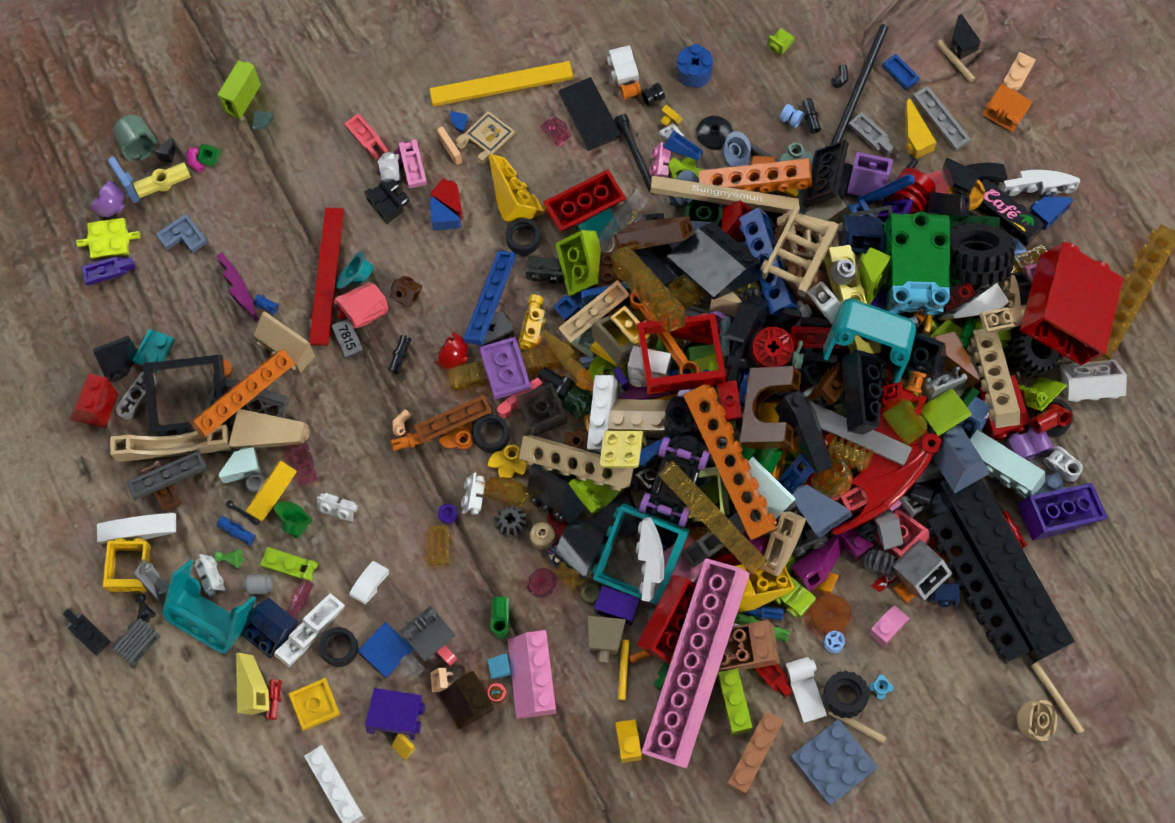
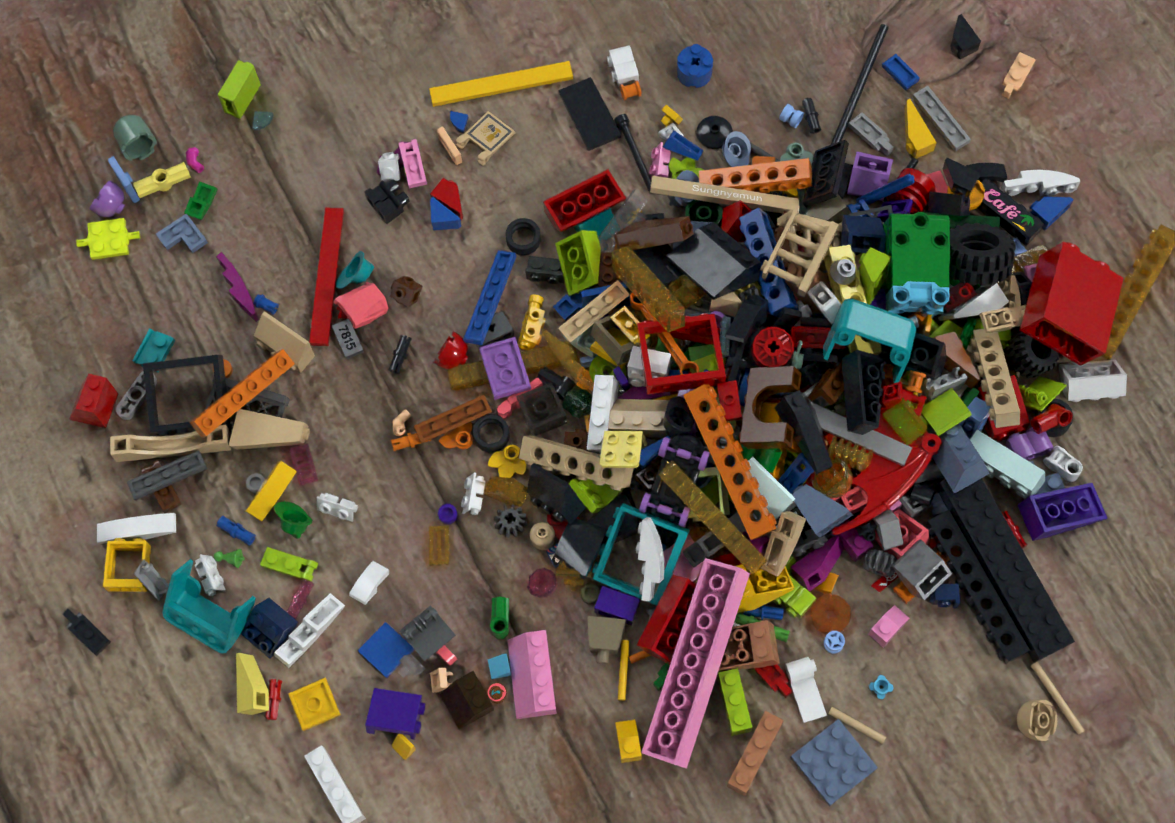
(106, 269): dark purple hinge -> none
(116, 358): black slope -> none
(136, 641): dark grey brick -> none
(144, 610): black piece -> none
(166, 151): black slope -> none
(201, 201): none -> green slope
(208, 154): green slope -> none
(230, 504): black hinge -> none
(240, 465): light aqua slope -> none
(258, 584): light grey brick -> none
(326, 637): black tyre -> none
(365, 135): coral hinge -> none
(511, 193): yellow wedge -> none
(556, 129): clear pink bracket -> none
(653, 94): black wheel -> none
(780, 41): lime bracket -> none
(843, 78): black arm -> none
(854, 681): black tyre -> none
(958, 64): tan bar -> none
(1007, 108): orange hinge -> none

